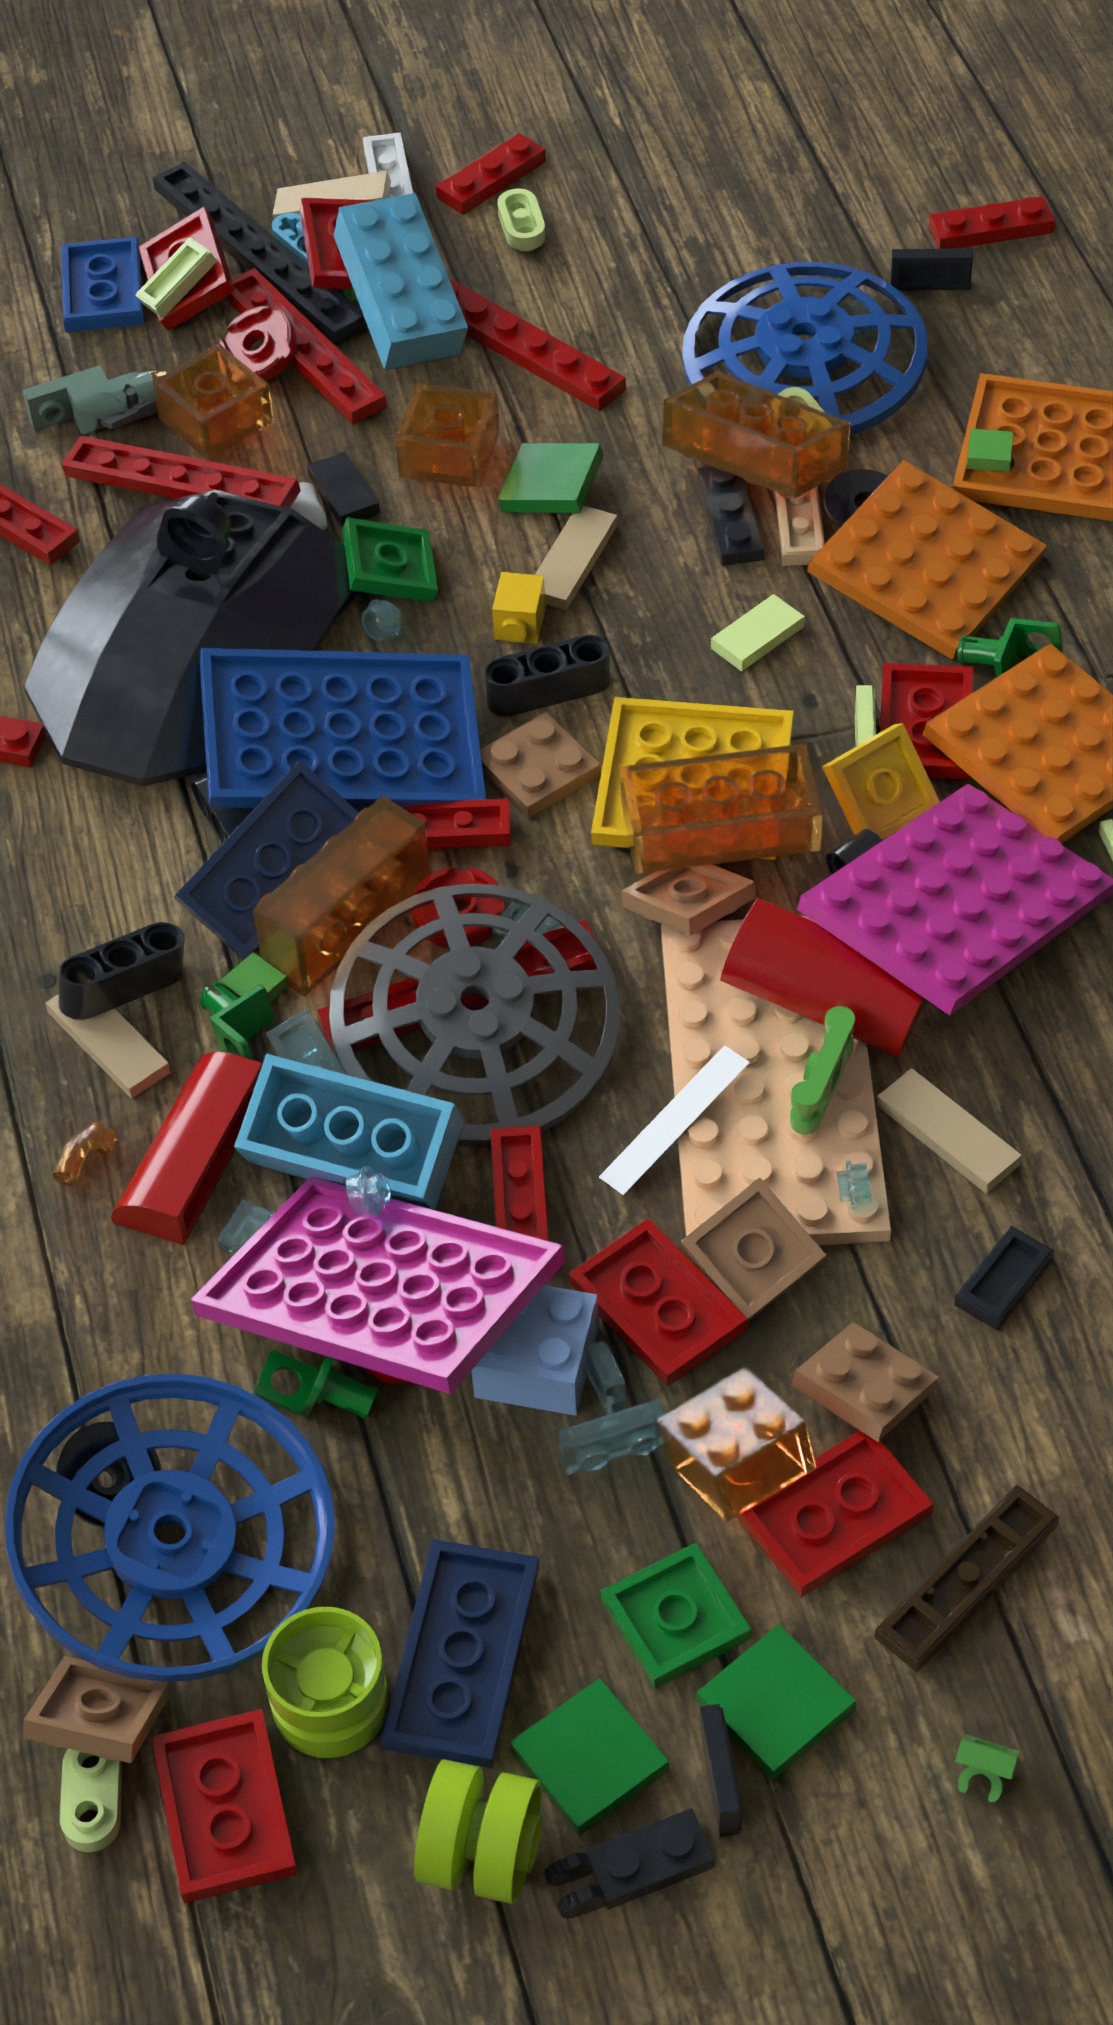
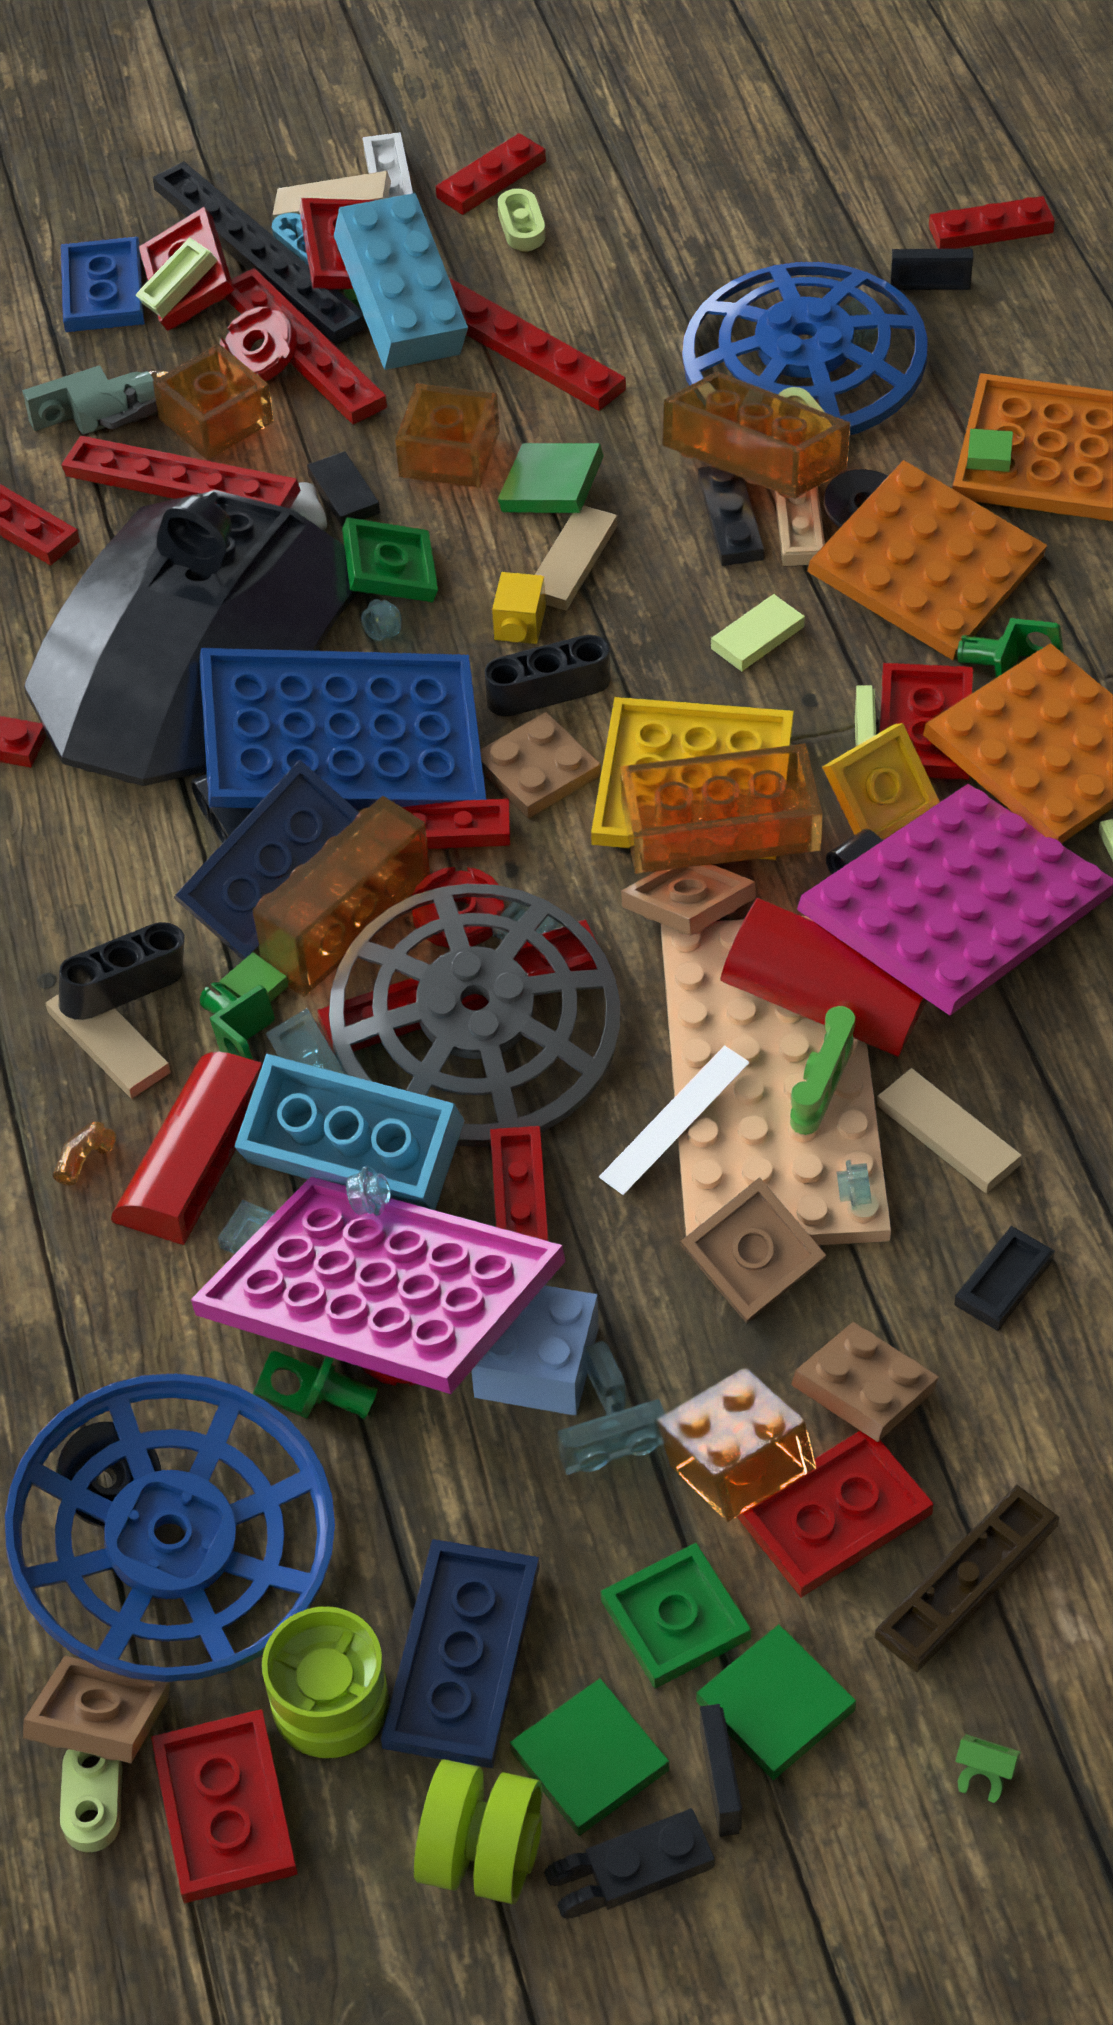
(659, 1302): red plate -> none

